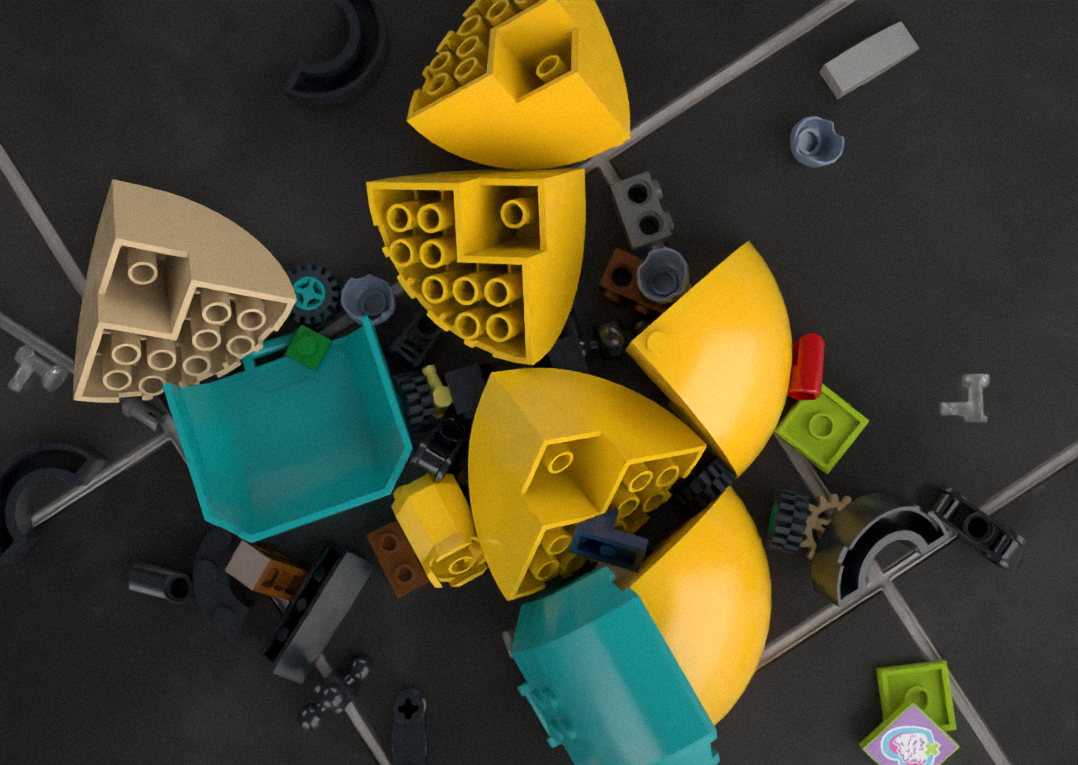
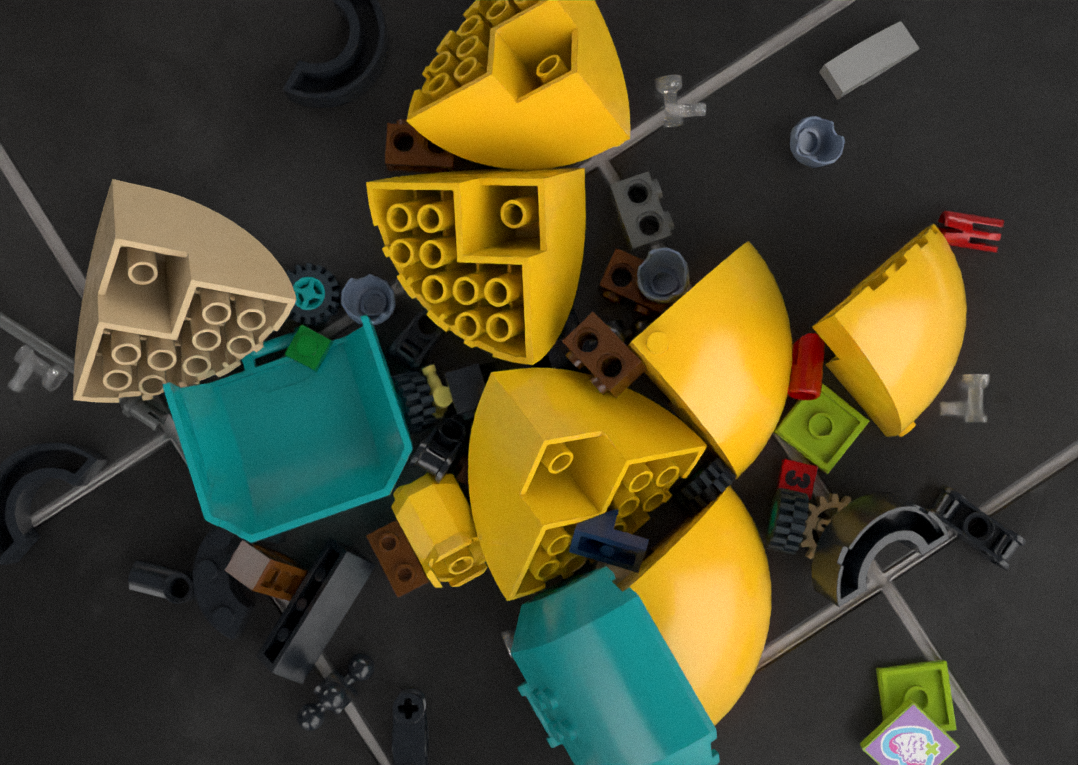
(419, 157): none -> reddish brown brick
(608, 351): none -> reddish brown brick
(676, 112): none -> clear piece
(797, 477): none -> red tile
(900, 332): none -> yellow brick
(963, 230): none -> red arm

